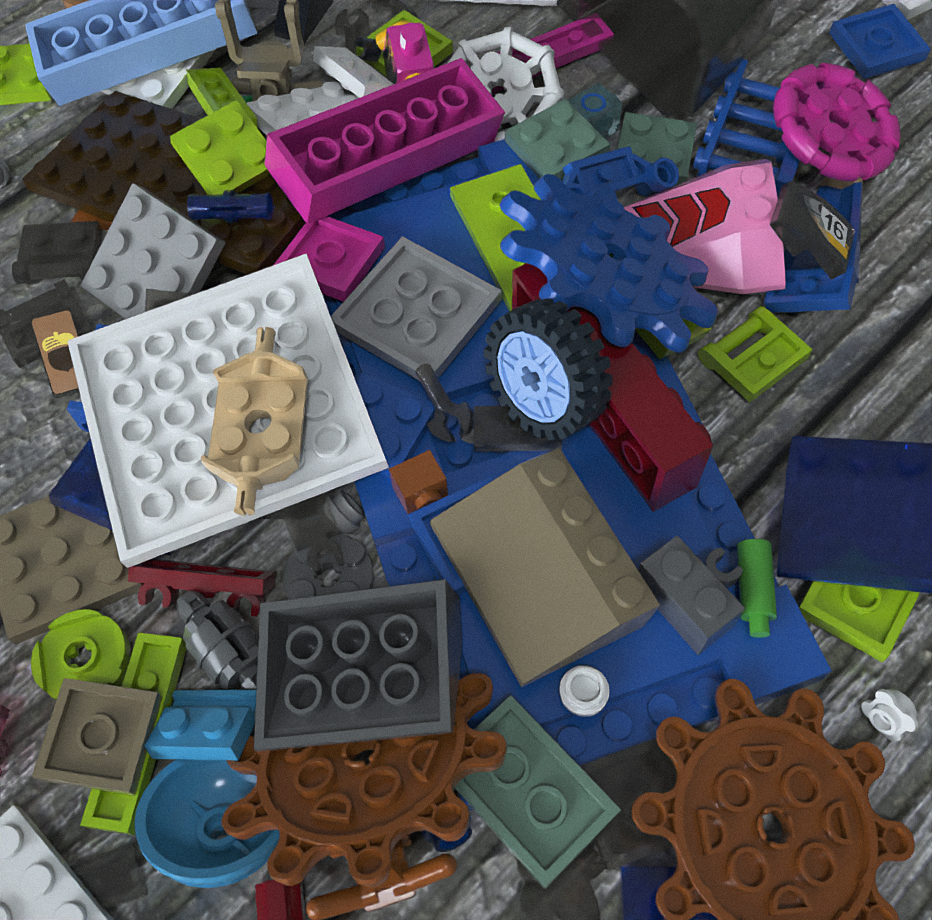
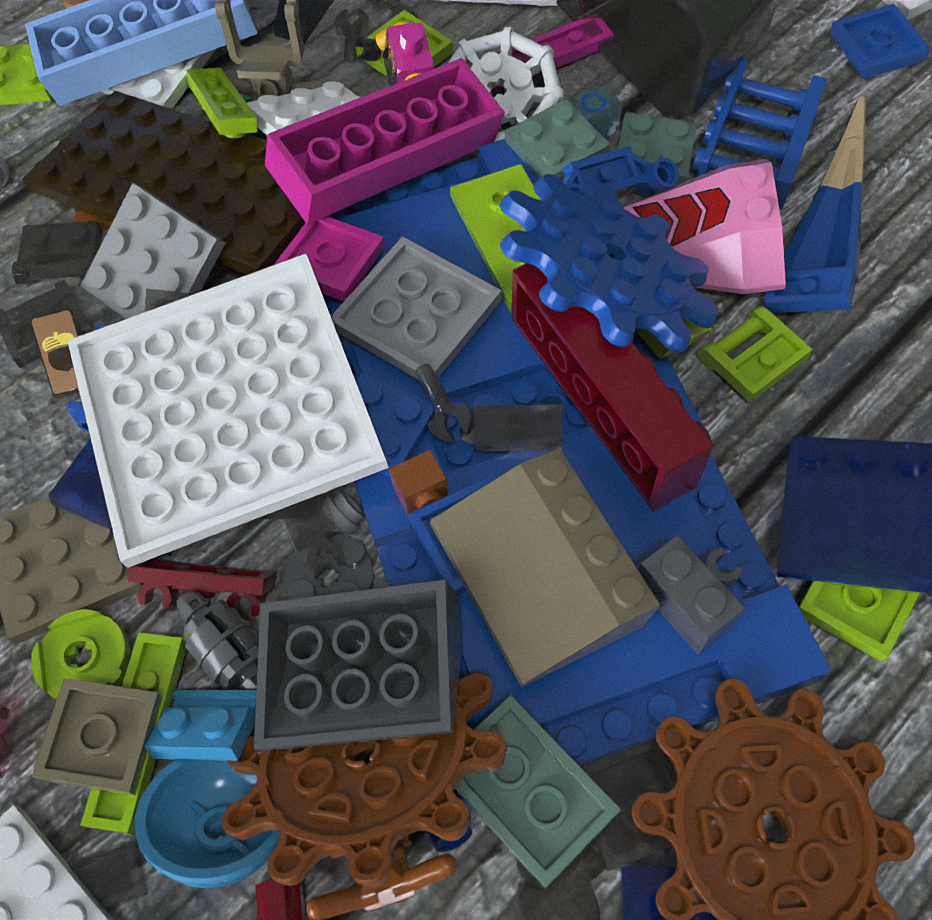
(223, 150): lime plate -> none
(230, 206): clear blue pin -> none
(252, 389): tan plate -> none
(349, 70): white plate -> none
(548, 368): black wheel -> none
(584, 691): white plate -> none
(757, 585): bright green cylinder -> none
(812, 223): clear smoke slope -> none
(853, 142): dark pink plate -> none
(891, 713): white plate -> none

